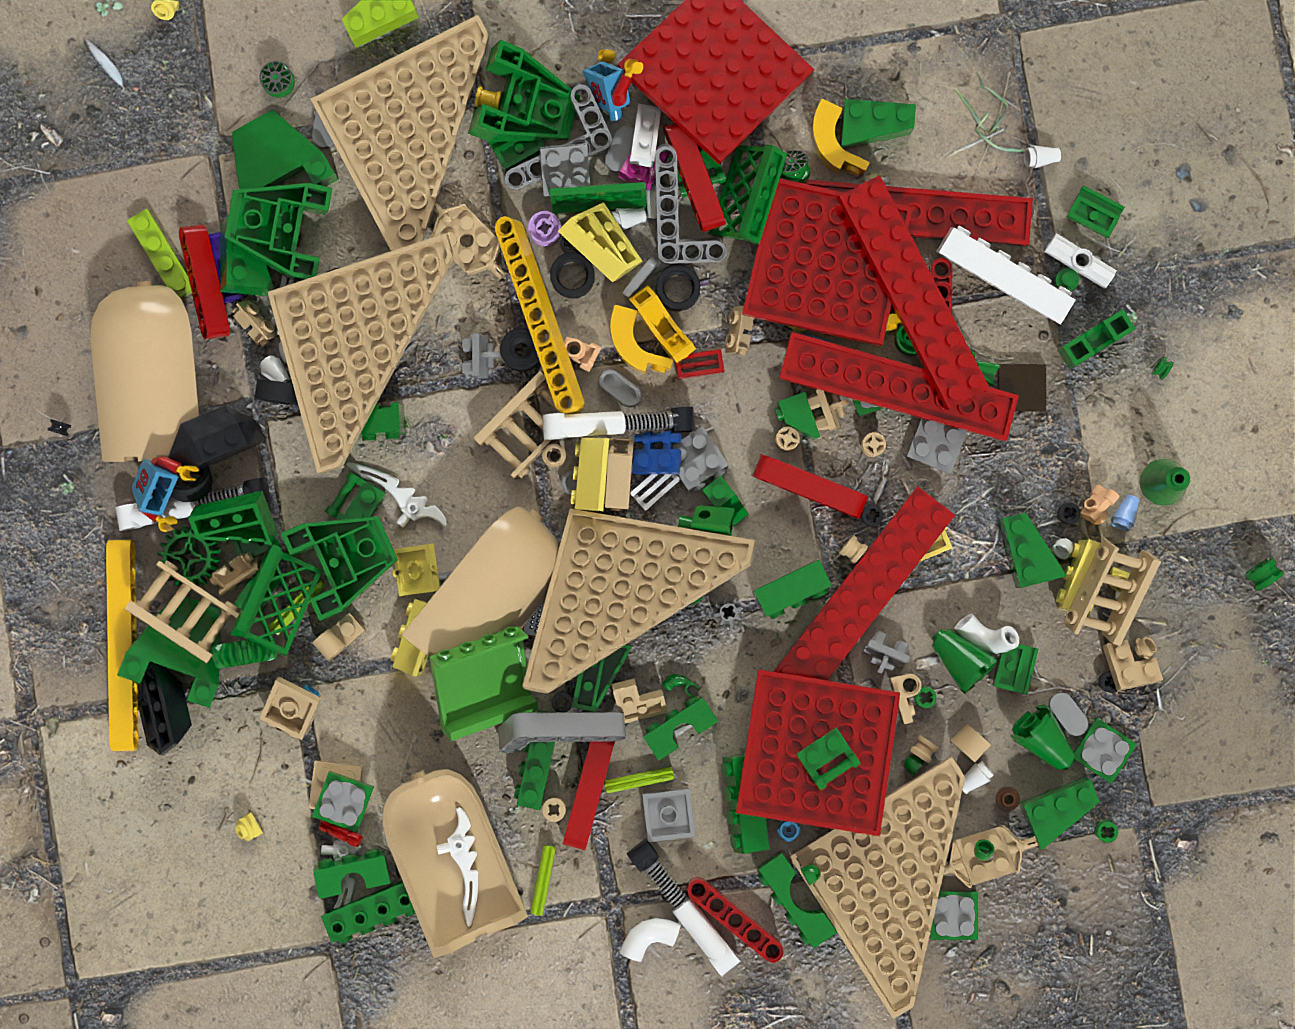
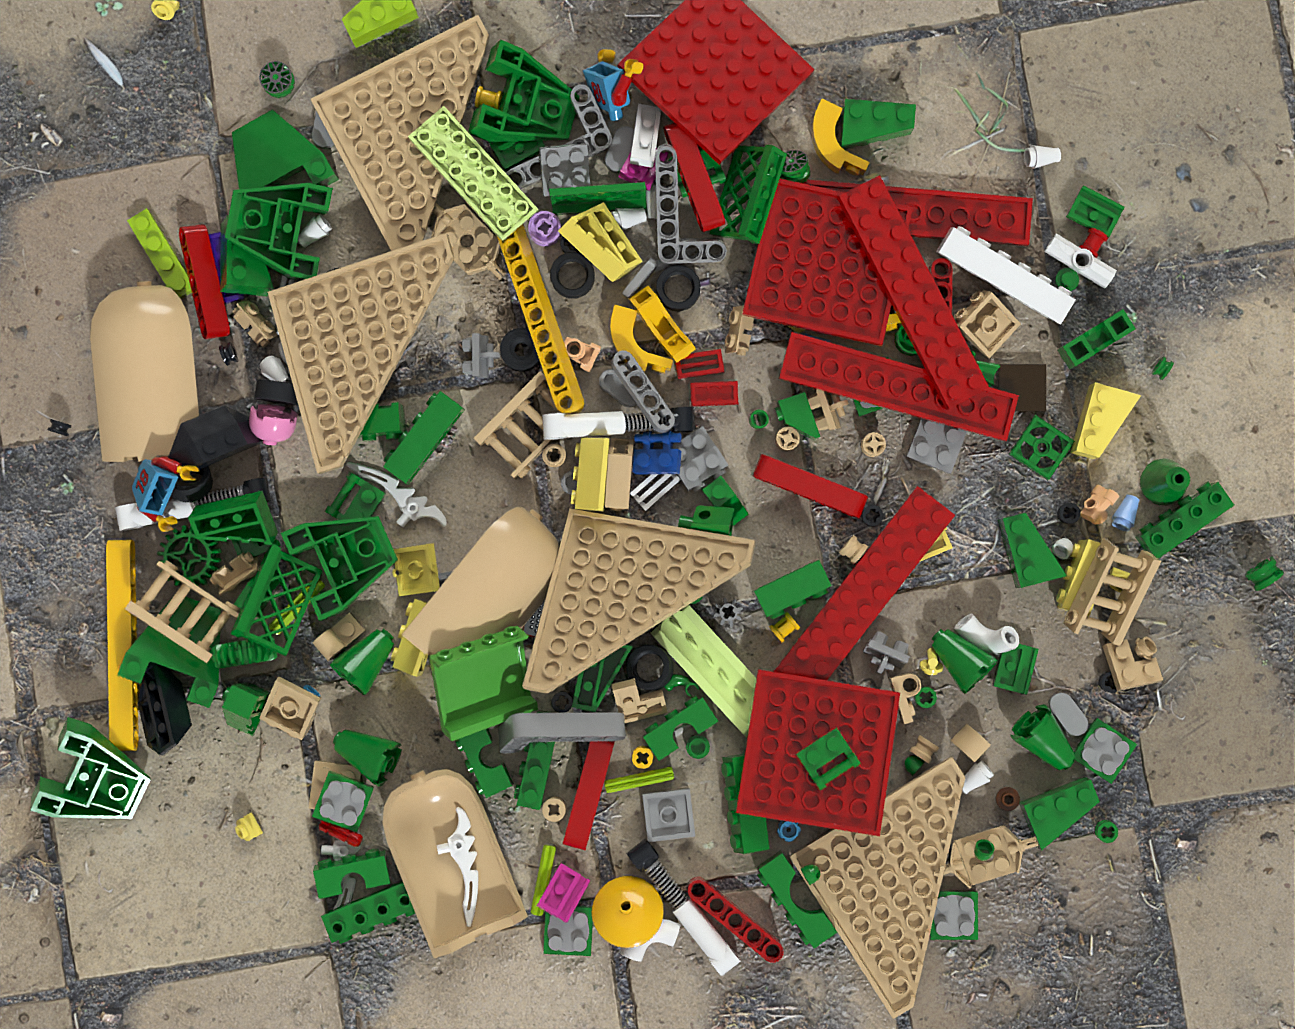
(99, 781): none -> green wedge
(228, 353): none -> black bush
(244, 706): none -> green wedge
(271, 423): none -> bright pink cylinder
(315, 230): none -> white cone
(364, 660): none -> green cone
(368, 754): none -> green cone
(423, 438): none -> green brick
(473, 173): none -> yellowish green plate
(490, 778): none -> green arch
(563, 893): none -> dark pink plate
(569, 937): none -> light grey piece
(632, 926): none -> yellow dish
(639, 393): none -> light grey beam
(641, 764): none -> yellow bush
(668, 667): none -> black tyre
(697, 746): none -> green plate
(709, 664): none -> yellowish green plate
(714, 393): none -> red plate
(762, 418): none -> green hinge
(784, 627): none -> yellow bush
(932, 665): none -> light yellow plate
(986, 322): none -> tan plate
(1066, 443): none -> green piece
(1094, 241): none -> red bush
(1101, 418): none -> light yellow wedge
(1184, 520): none -> green brick

